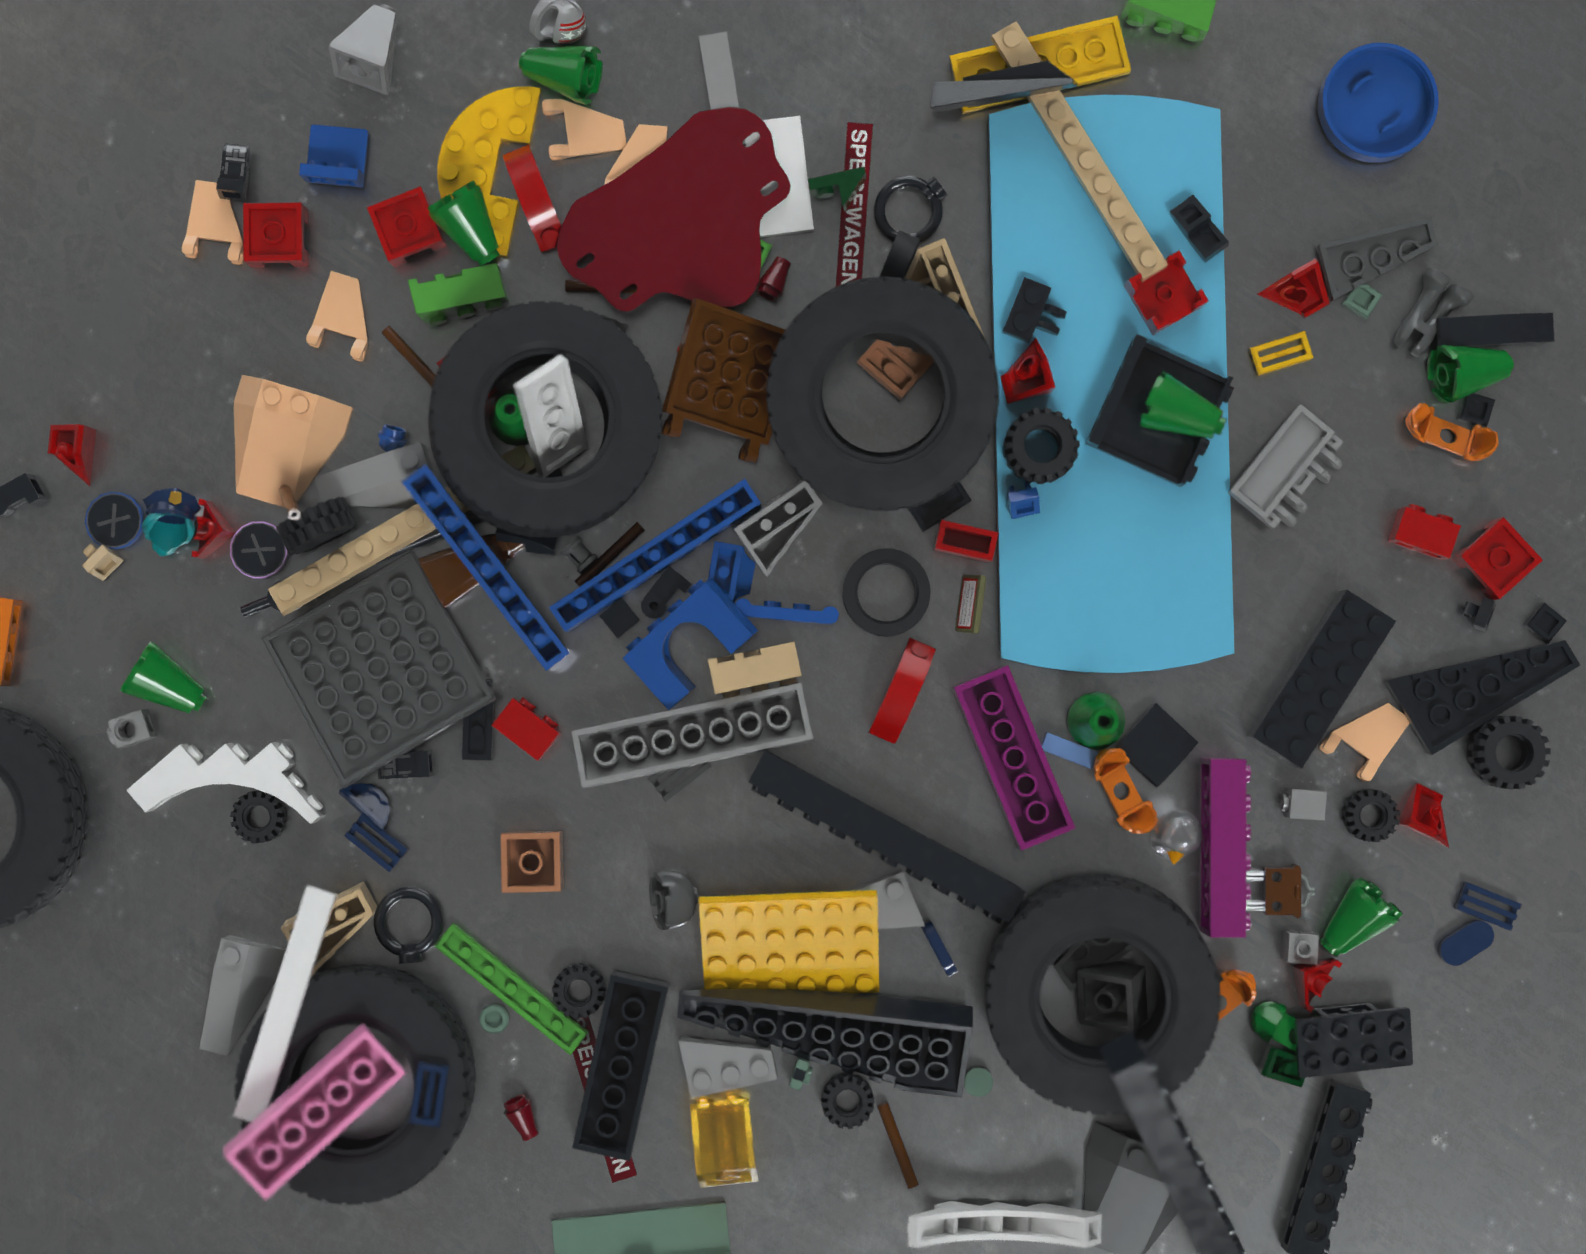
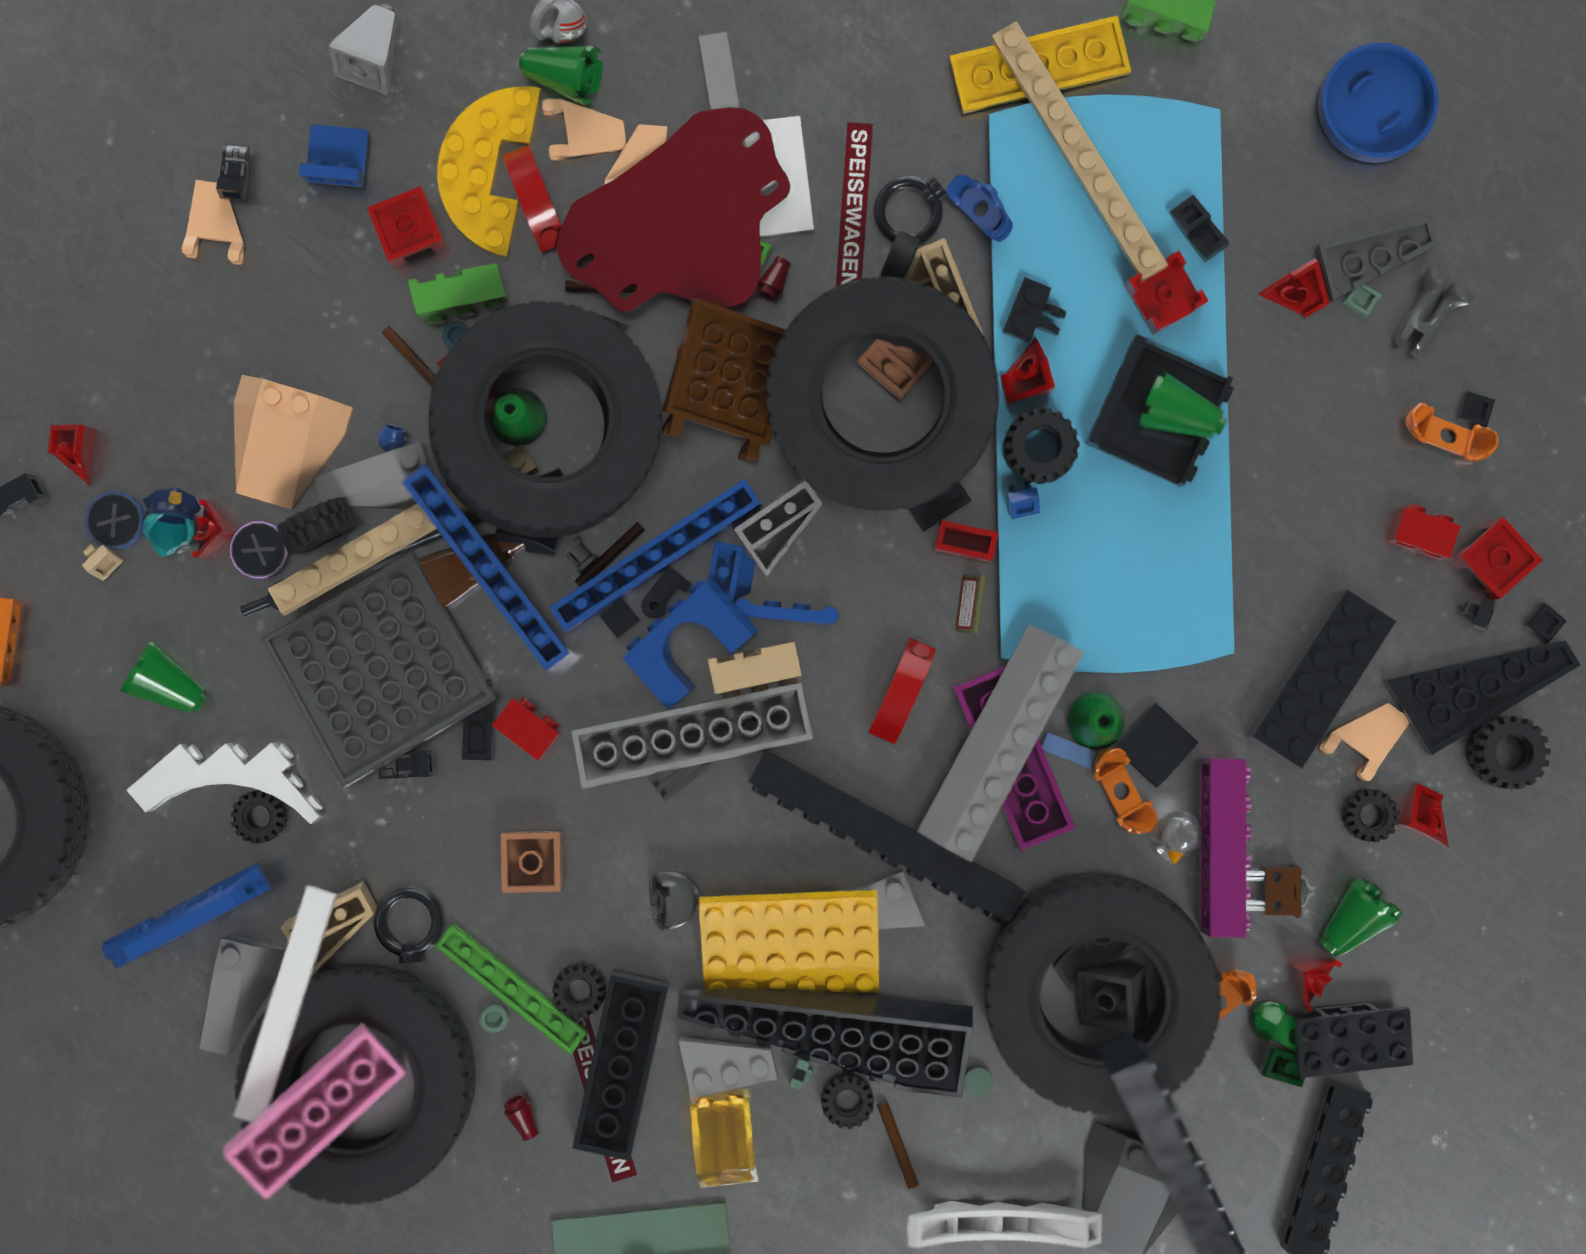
(143, 728): light grey brick -> none
(186, 916): none -> blue connector
(274, 234): red panel -> none
(289, 502): reddish brown piece -> none
(342, 313): light nougat flag -> none
(356, 827): dark blue tile -> none
(369, 802): dark blue tile -> none
(433, 1068): dark blue tile -> none
(452, 332): none -> medium azure tile
(467, 222): green cone -> none
(551, 416): white plate -> none
(846, 181): dark green slope -> none
(906, 563): black tyre -> none
(939, 948): dark blue tile -> none
(968, 193): none -> blue piece
(999, 86): black wedge -> none
(1000, 742): none -> light grey slope
(1253, 351): yellow tile -> none
(1287, 464): light grey hinge -> none
(1299, 946): light grey brick -> none
(1304, 804): light grey brick -> none
(1465, 370): green cone -> none
(1466, 942): dark blue tile -> none
(1495, 329): black slope -> none
(1510, 915): dark blue tile -> none

